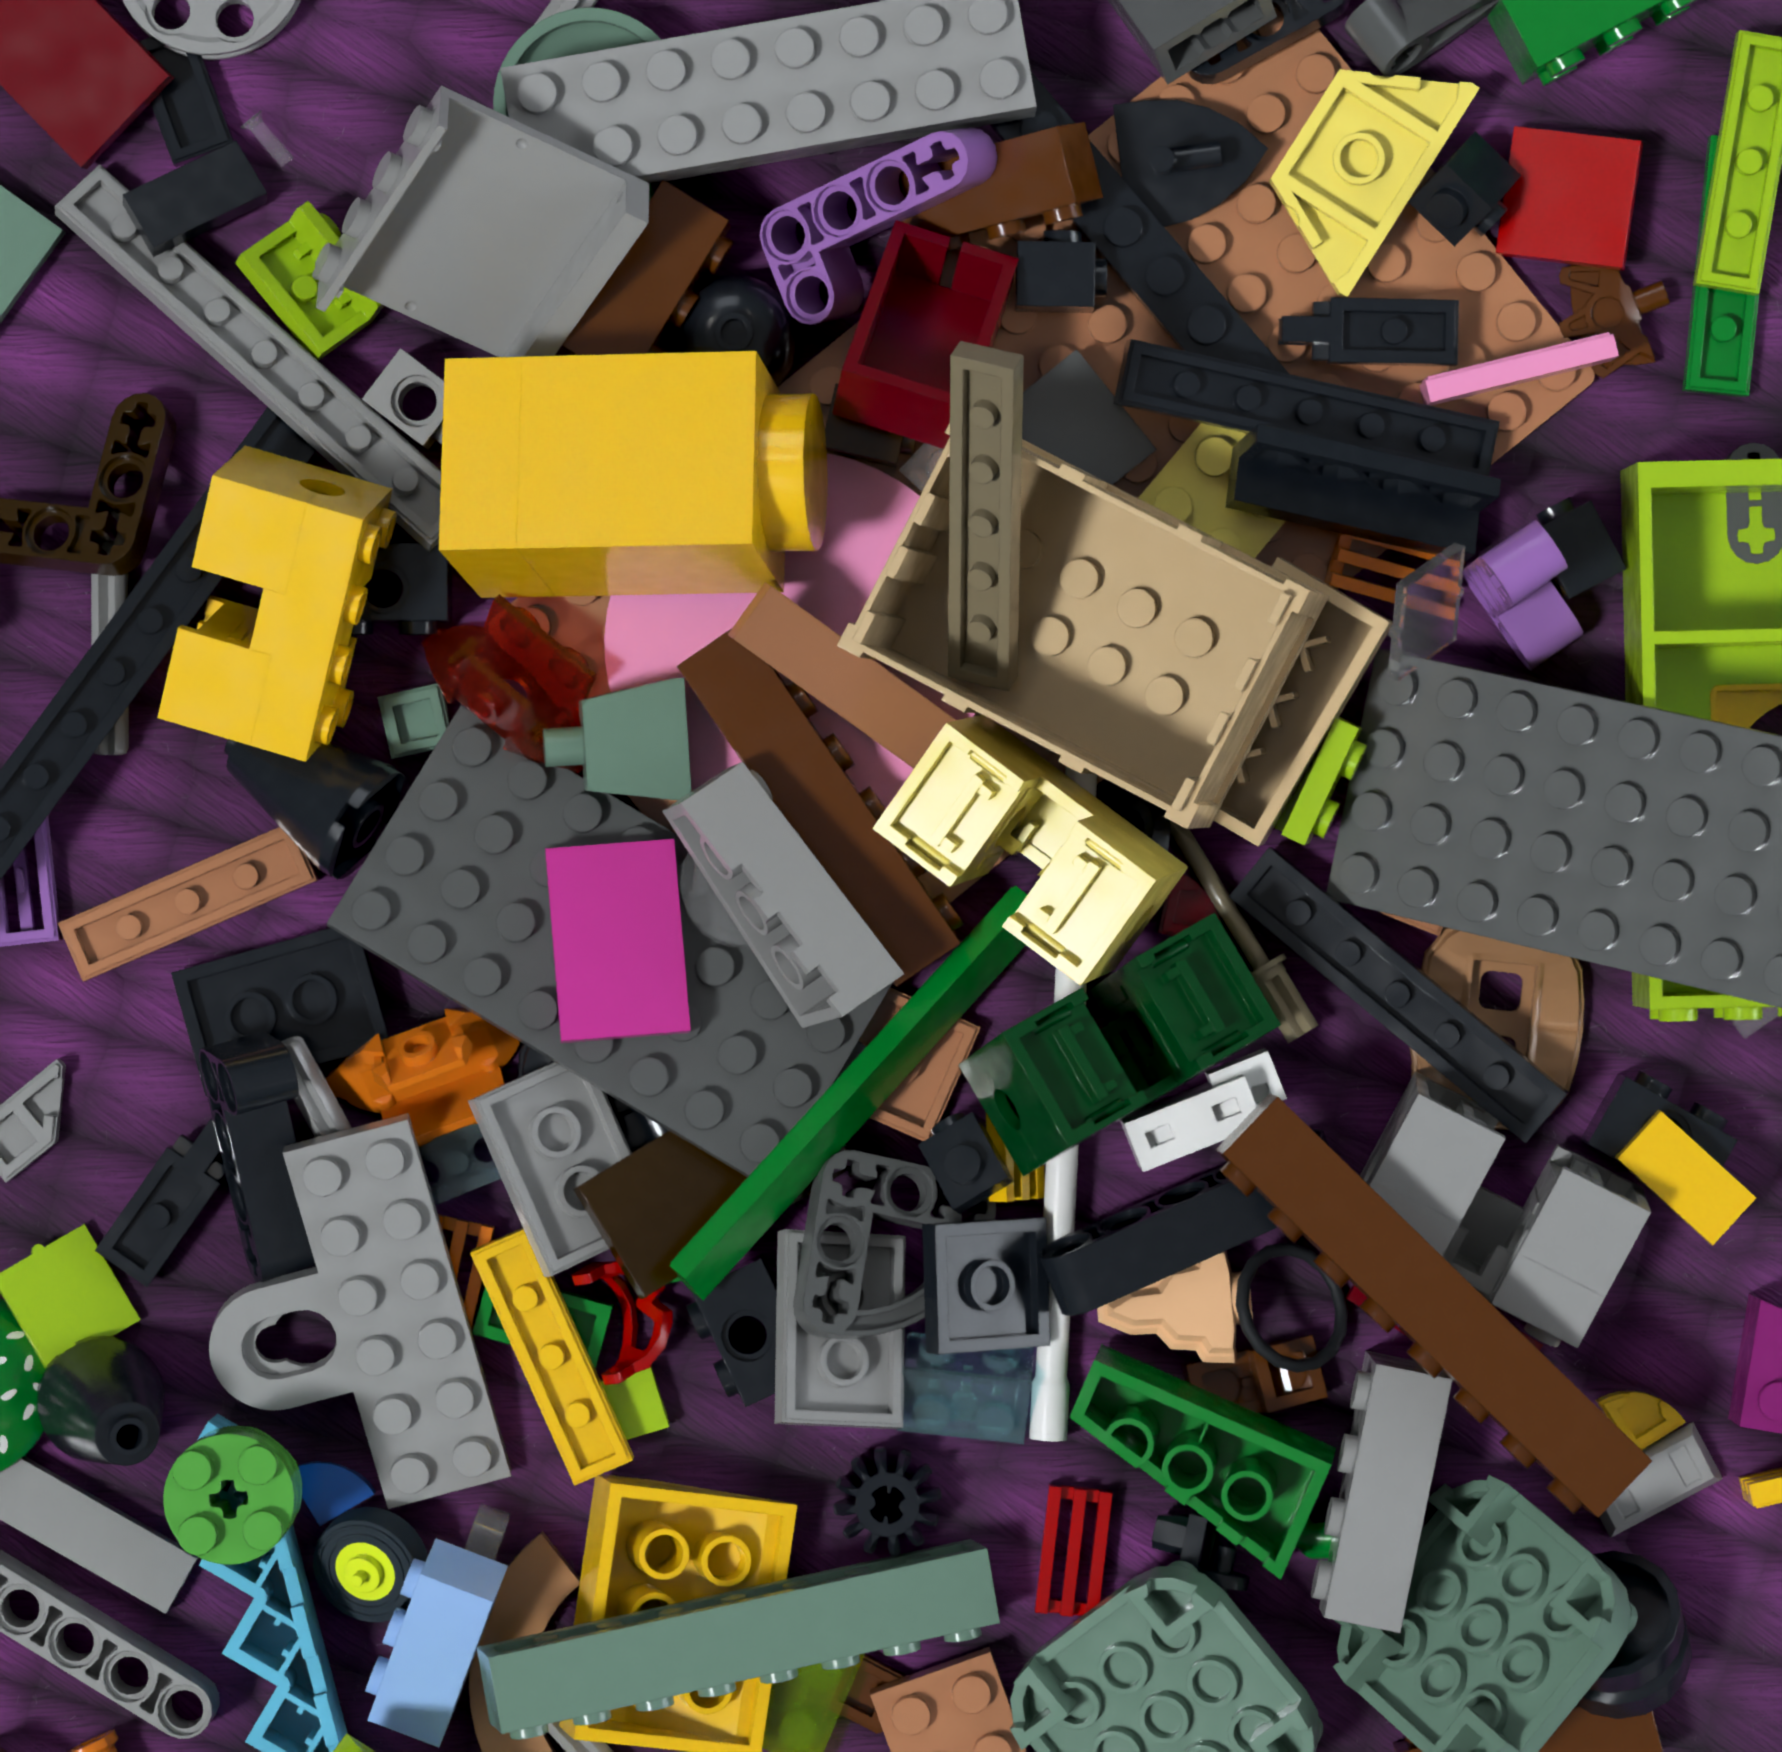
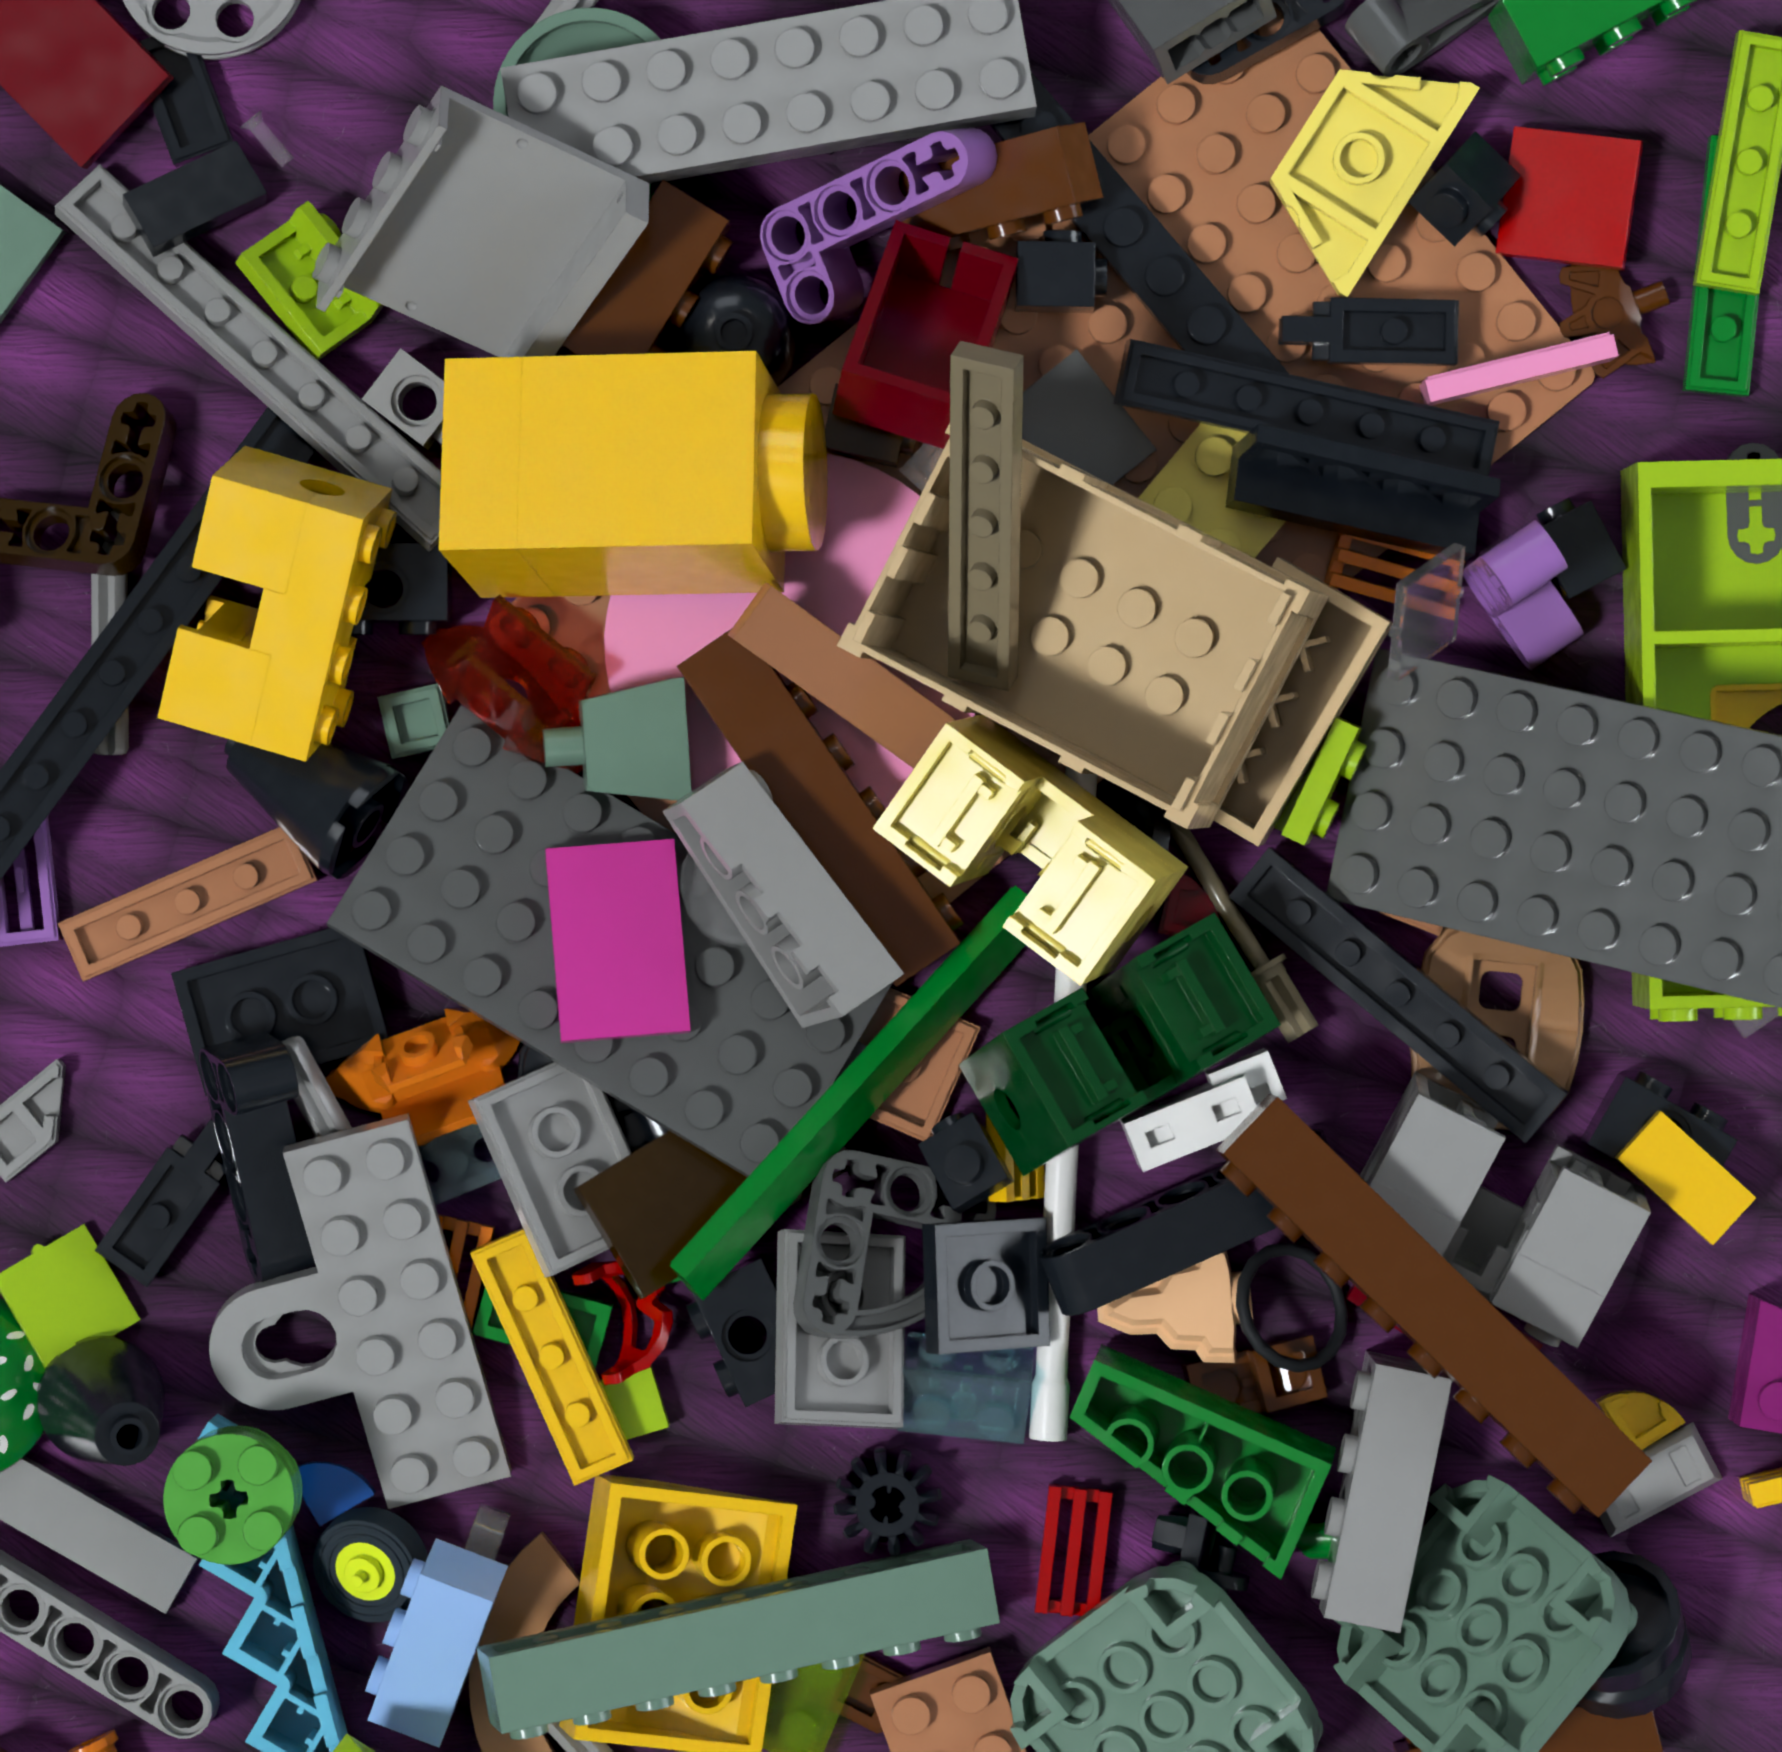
(1182, 156): black shield -> none

